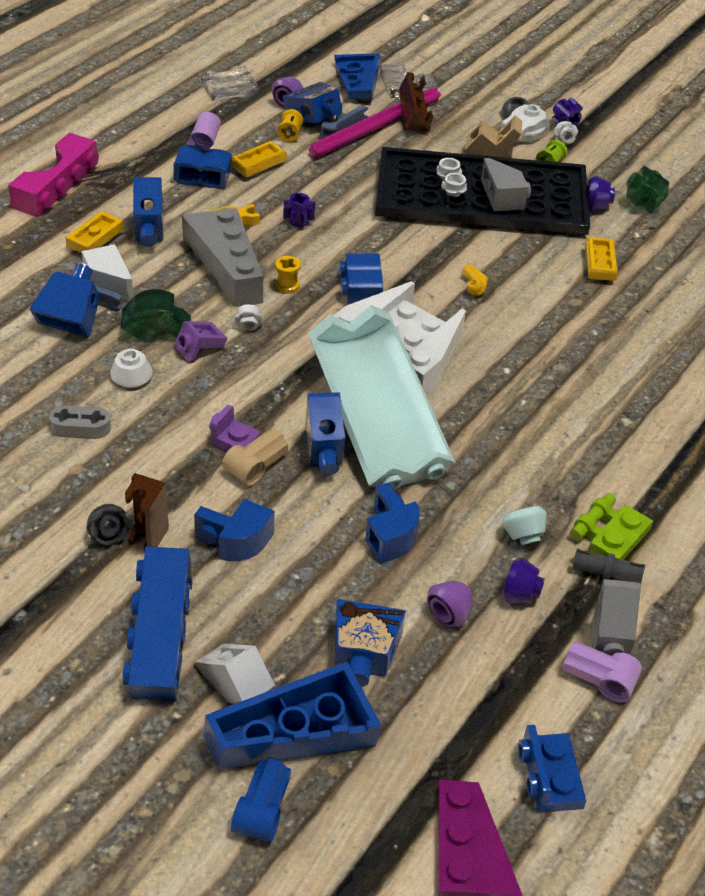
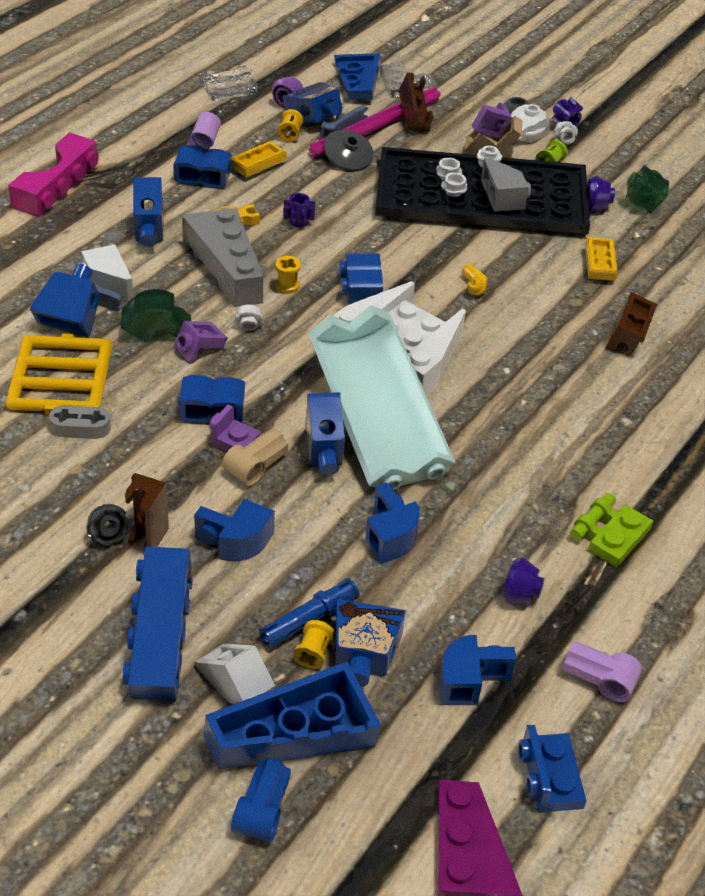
(66, 341): none -> yellow bar
(94, 232): yellow plate -> none
(131, 369): white cone -> none
(204, 397): none -> blue brick
(314, 644): none -> yellow bush
(319, 607): none -> blue pin
(348, 150): none -> dark grey dish
(450, 602): medium lavender cone -> none
(468, 665): none -> blue brick
(488, 152): none -> white plate
(492, 120): none -> medium lavender bracket
(526, 524): light aqua cone -> none
(608, 566): dark grey pin -> none
(616, 617): light grey slope -> none
(632, 323): none -> reddish brown hinge

